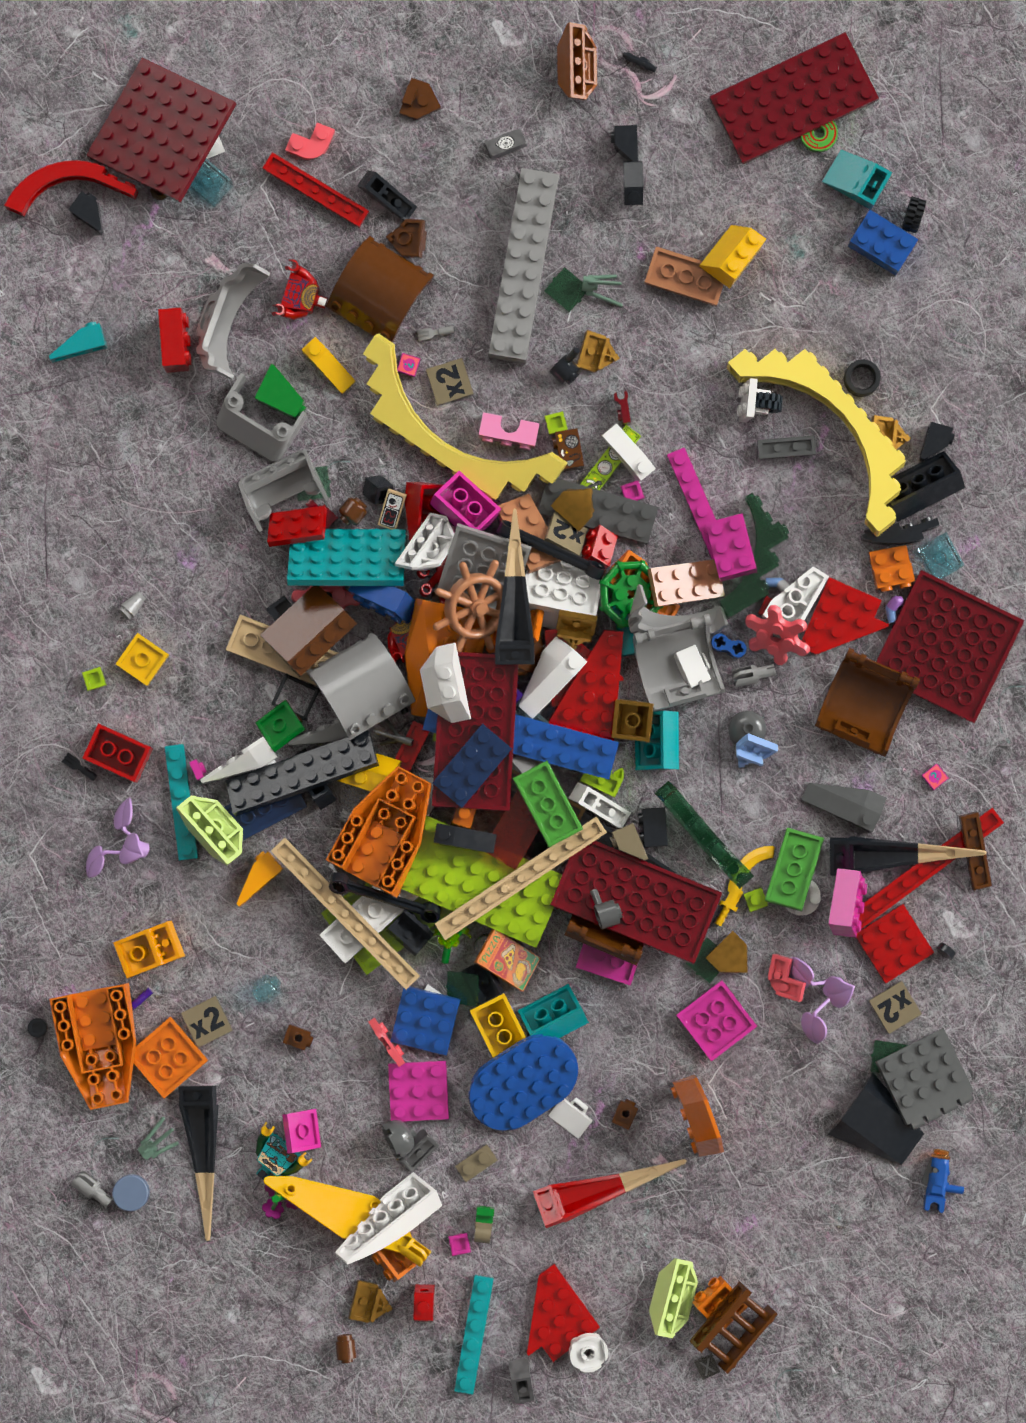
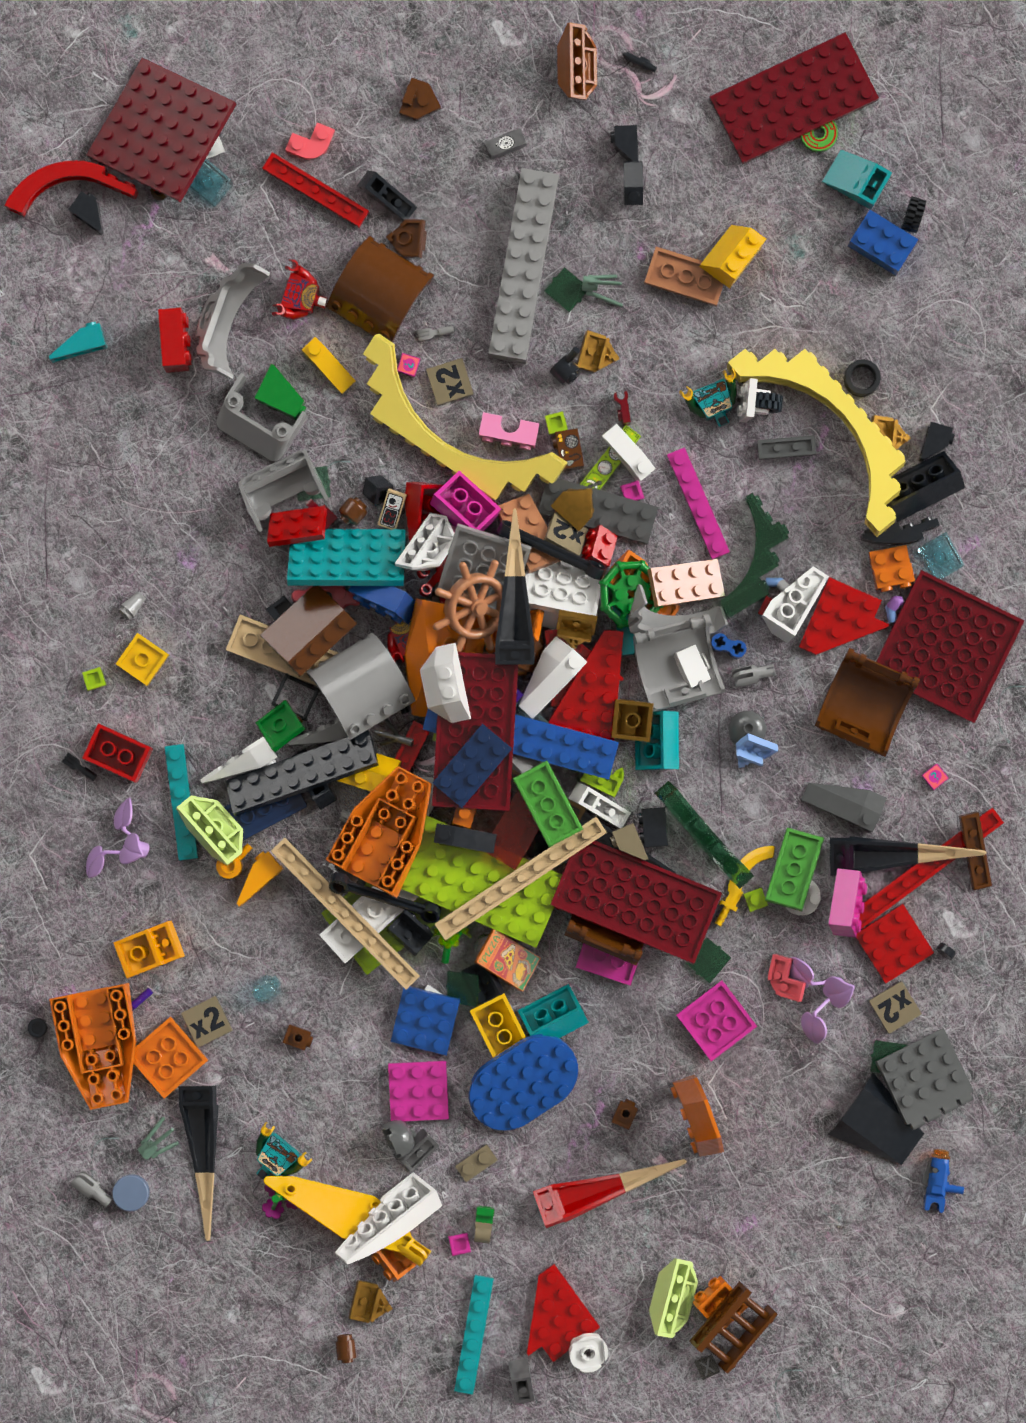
(198, 769): dark pink plate -> none
(235, 867): none -> light orange piece
(301, 1131): dark pink plate -> none
(394, 1051): coral plate -> none
(424, 1303): red torso -> none
(571, 1117): white piece -> none
(606, 913): dark grey piece -> none
(713, 399): none -> torso
(730, 955): pearl gold slope -> none
(731, 547): dark pink brick -> none
(777, 625): coral plate -> none

